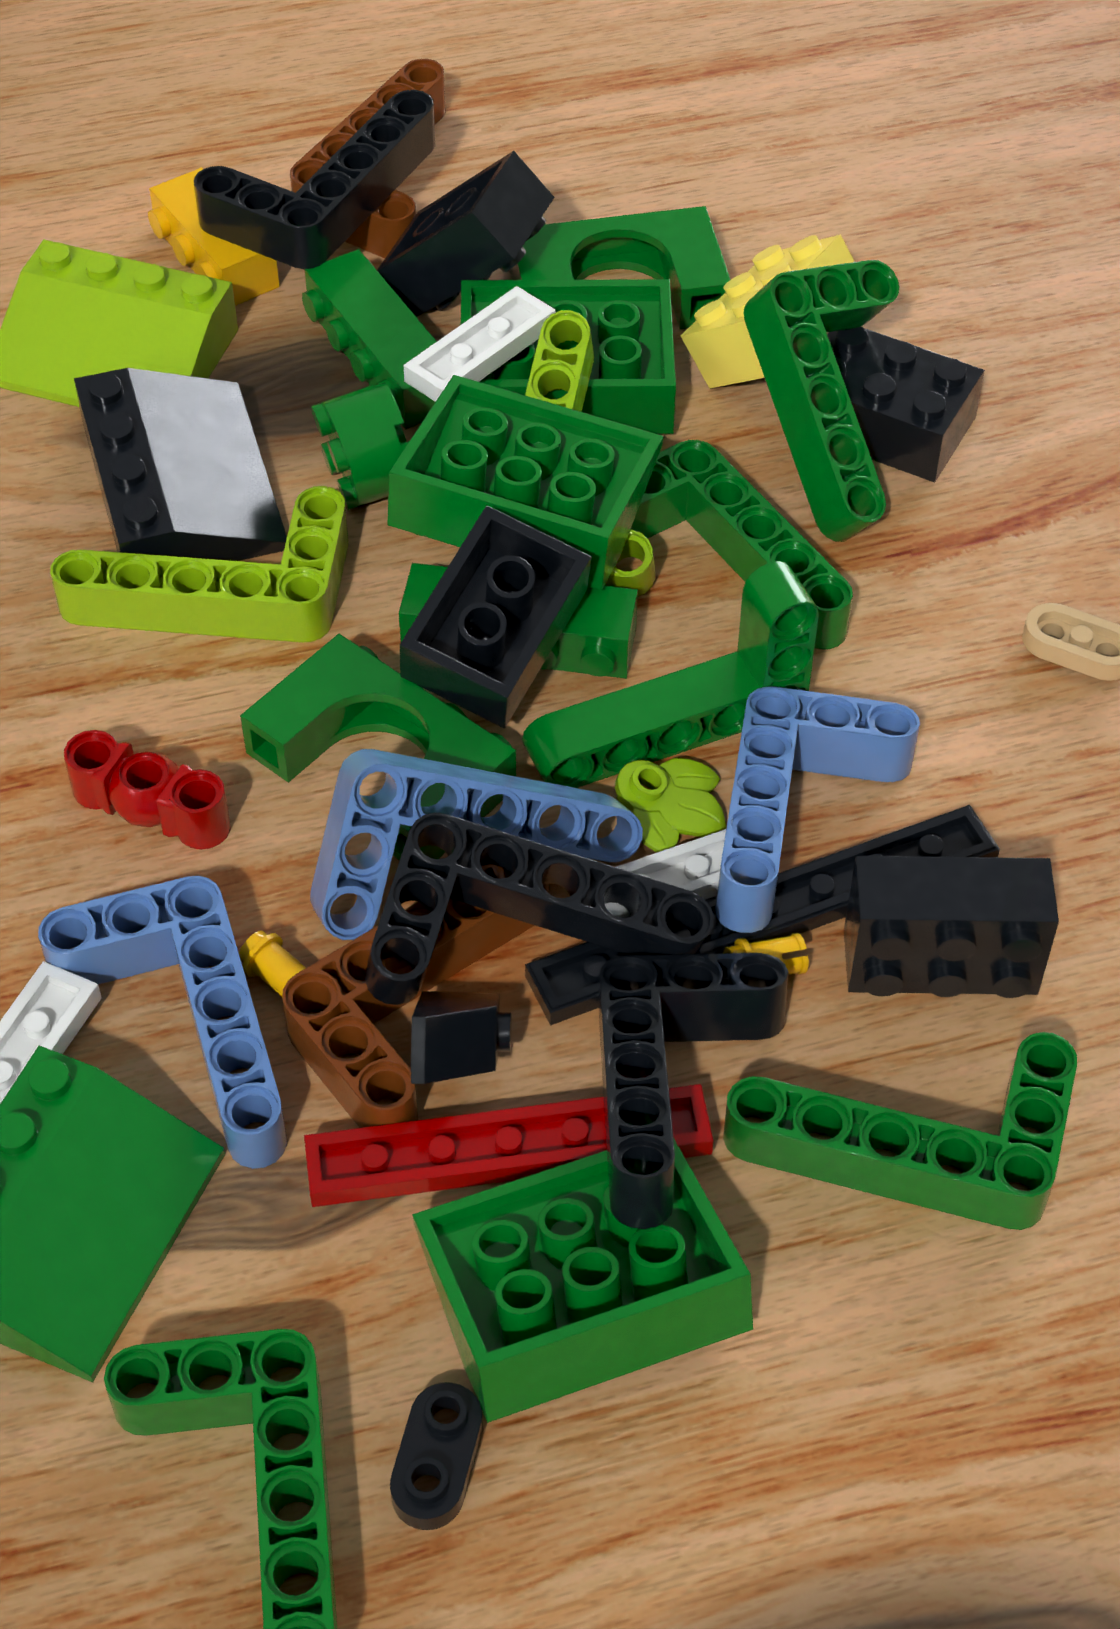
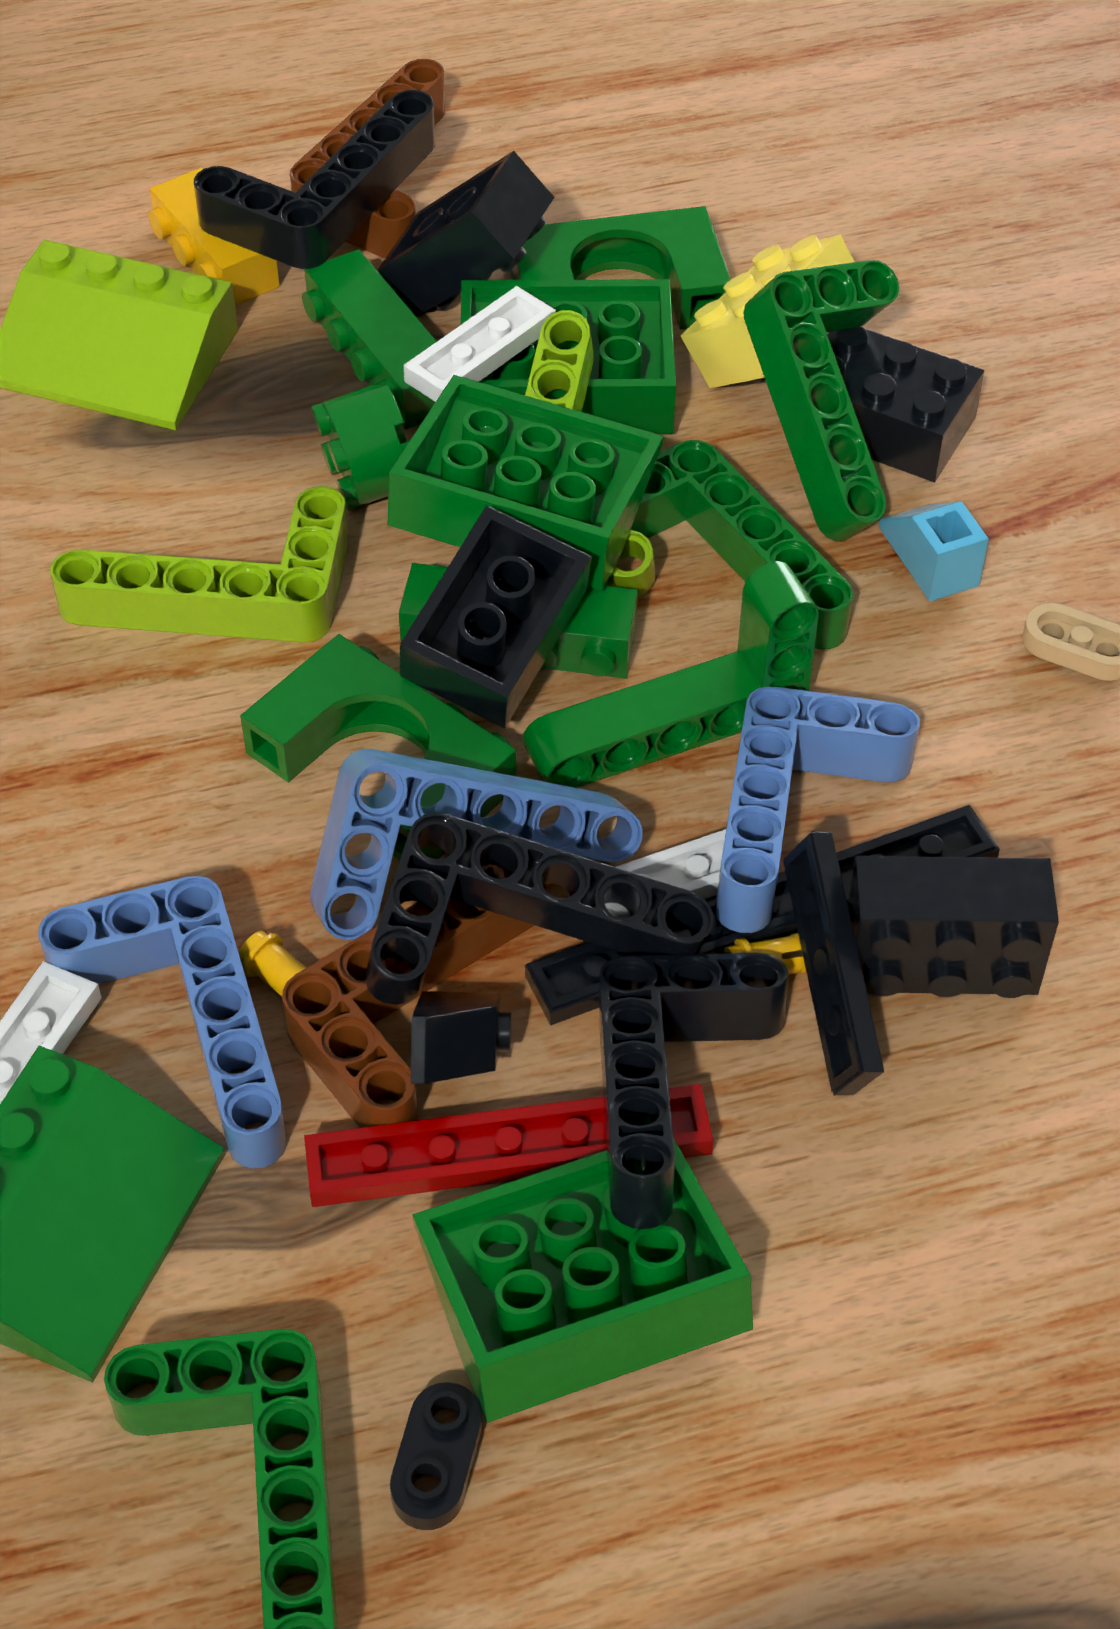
(147, 789): red piece -> none
(179, 466): slope -> none
(676, 800): lime plate -> none
(832, 964): none -> black tile
(918, 1142): green beam -> none
(938, 547): none -> medium azure slope

